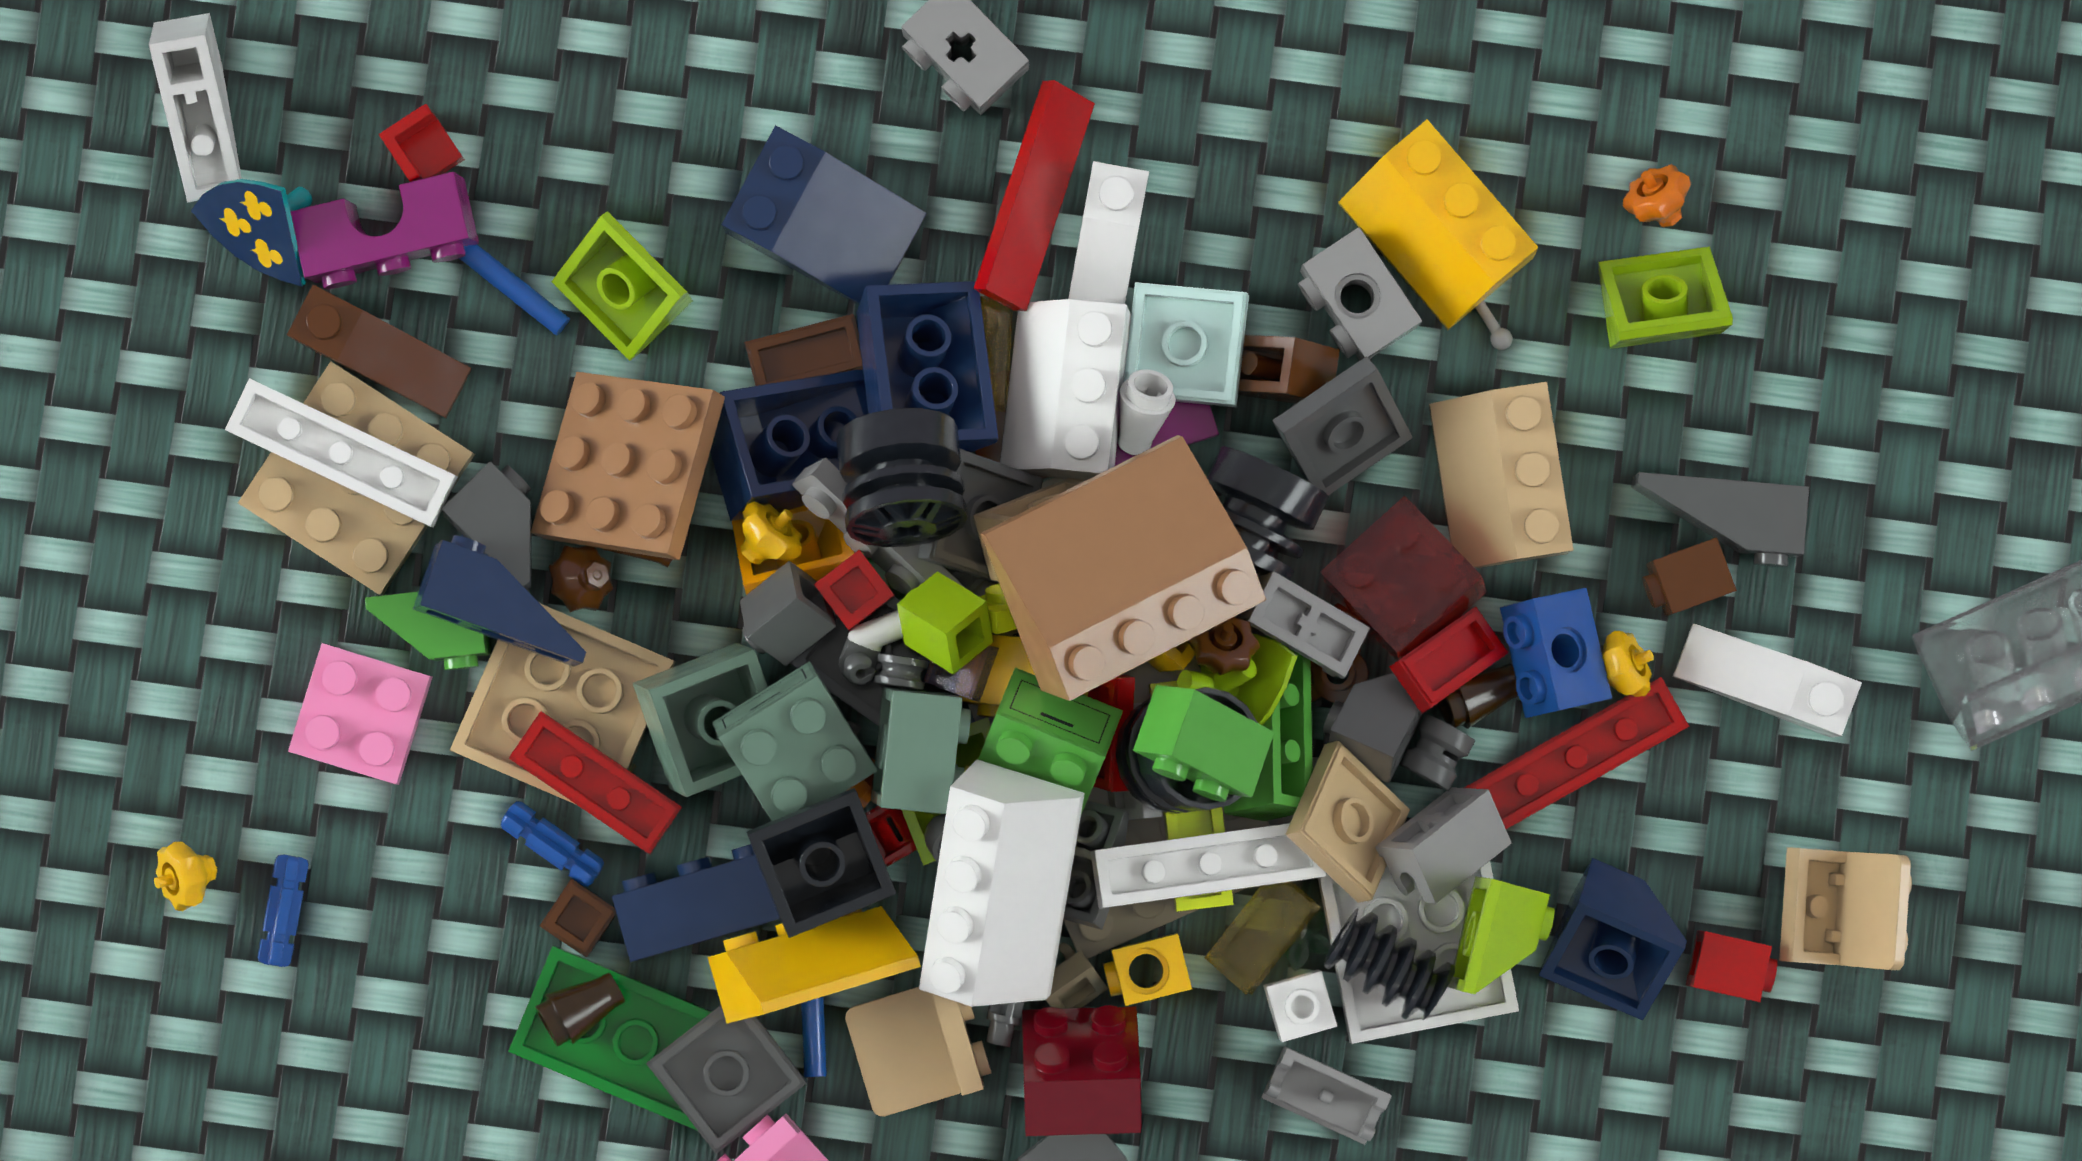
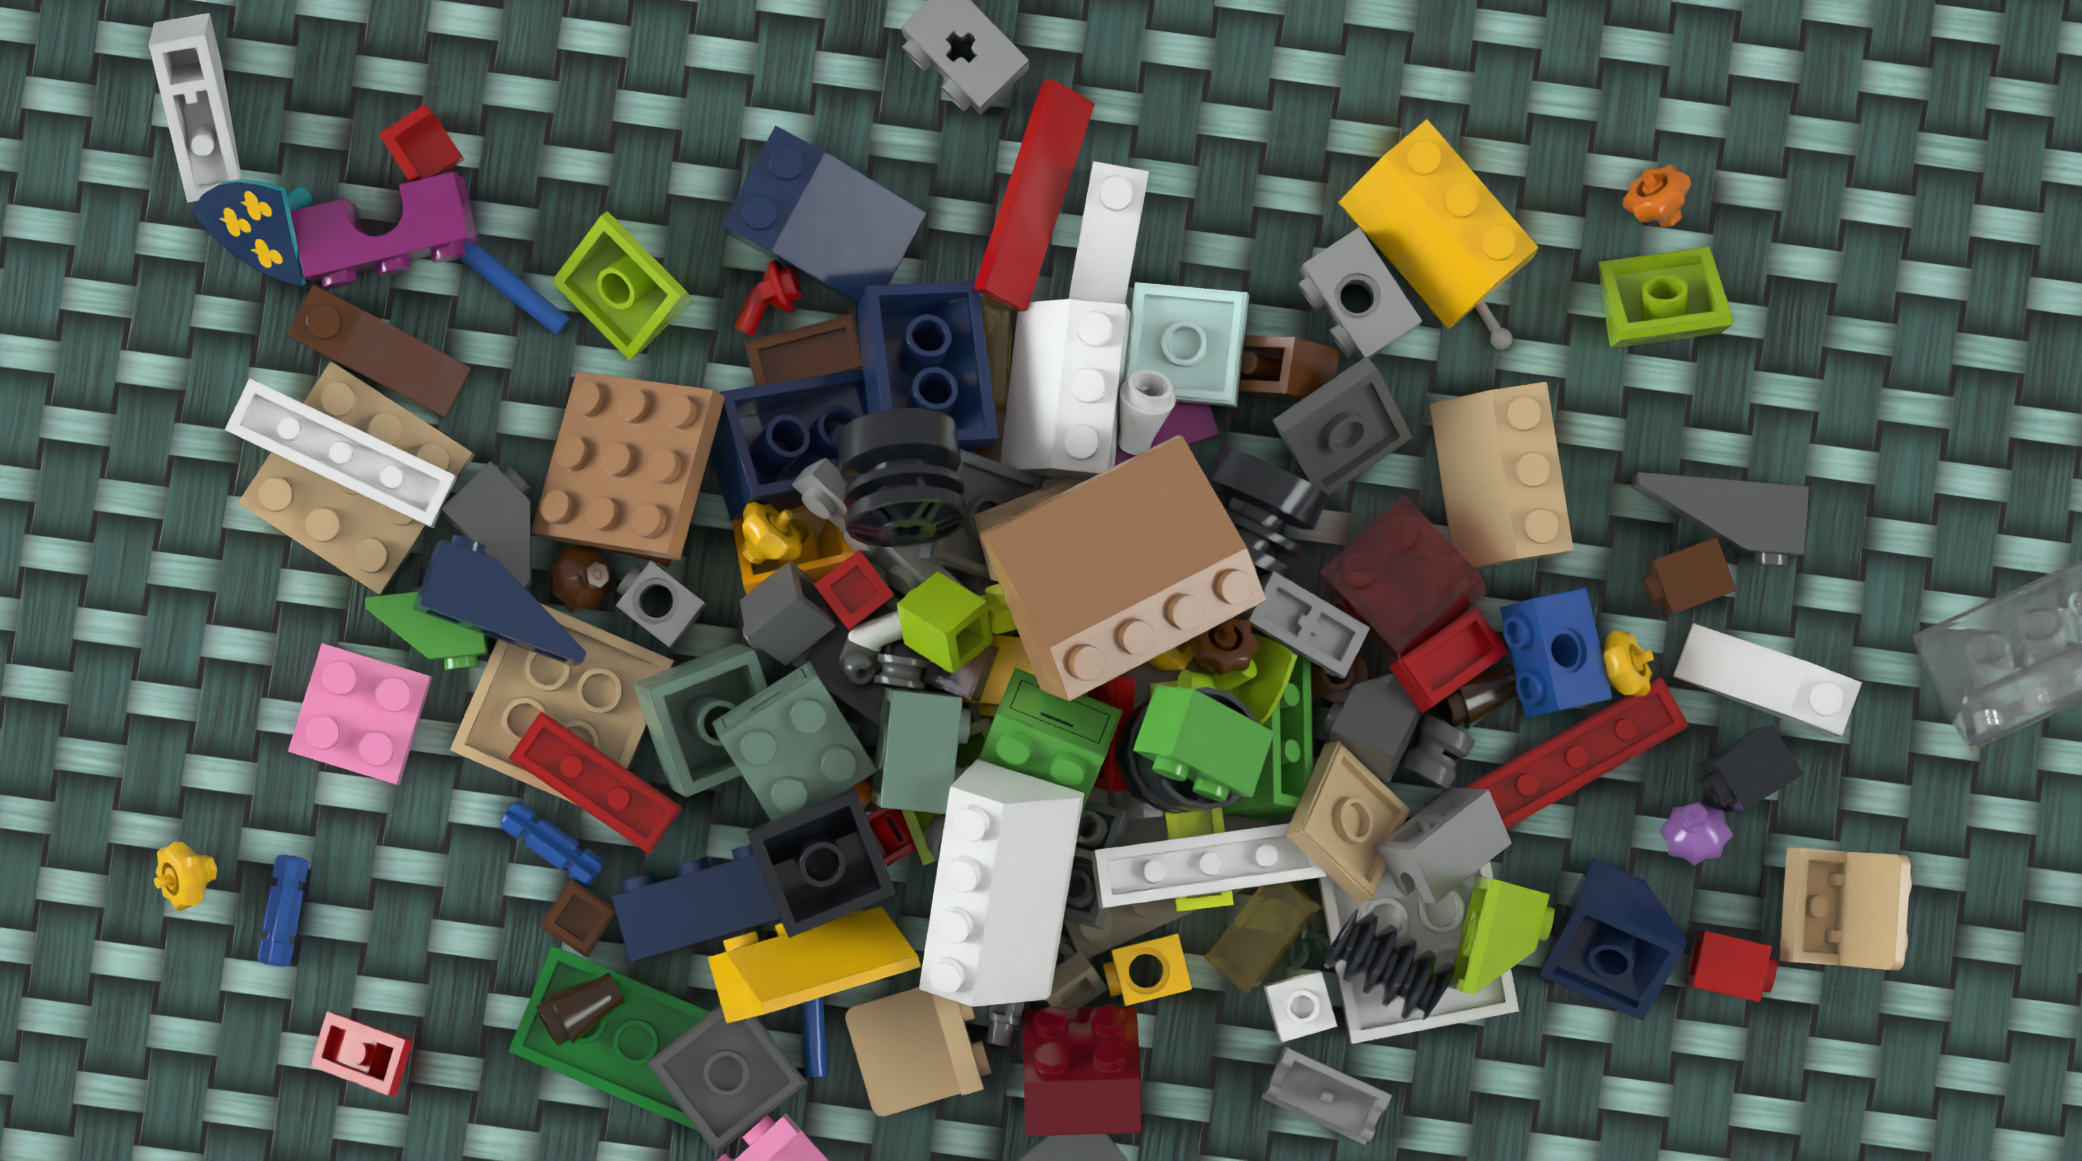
(362, 1053): none -> slope
(681, 617): none -> light grey brick
(778, 288): none -> red plate
(1696, 832): none -> medium lavender piece
(1748, 770): none -> black brick

